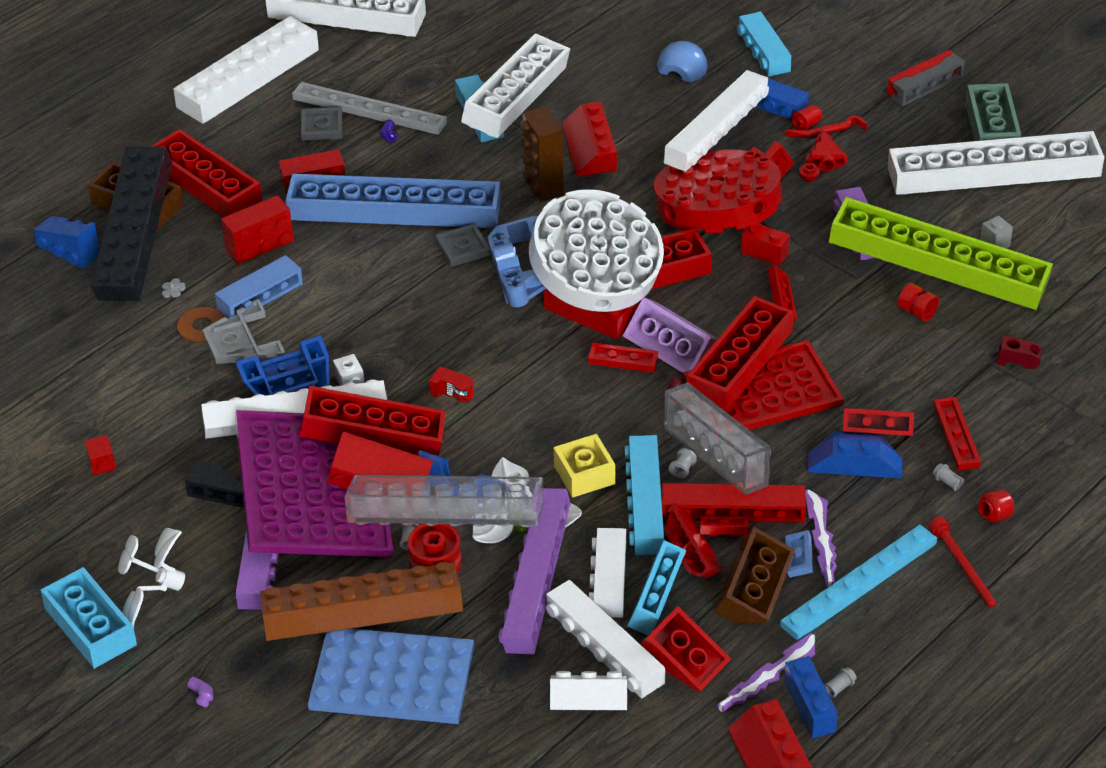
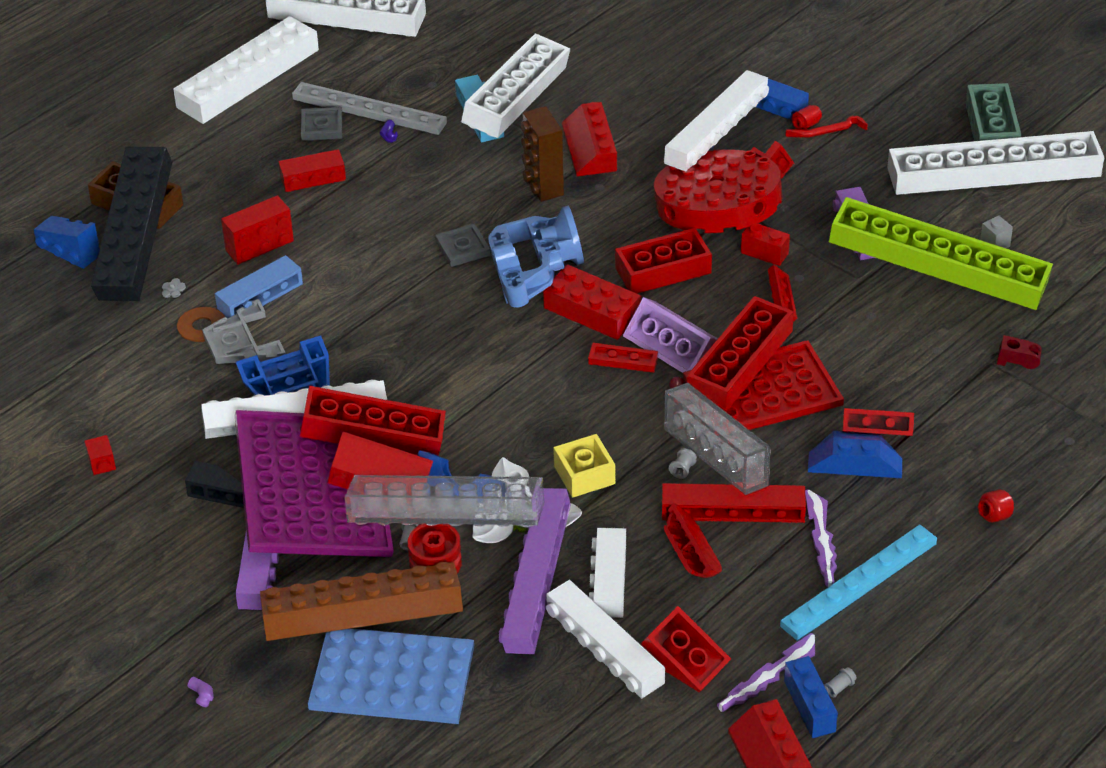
(88, 617): medium azure brick -> none
(166, 576): white plant -> none
(209, 175): red brick -> none
(348, 370): white brick -> none
(394, 200): medium blue brick -> none
(451, 384): red leg -> none
(588, 691): white brick -> none
(595, 250): white brick -> none
(645, 493): medium azure brick -> none
(656, 588): medium azure brick -> none
(684, 59): medium blue cylinder -> none
(724, 525): red plate -> none
(754, 579): reddish brown slope -> none
(764, 44): medium azure brick -> none
(802, 558): medium blue plate -> none
(809, 172): red plate -> none
(826, 153): red rock -> none
(915, 301): red wheel -> none
(925, 77): dark grey piece -> none
(940, 528): red piece -> none
(950, 478): light grey pin -> none
(957, 433): red plate -> none

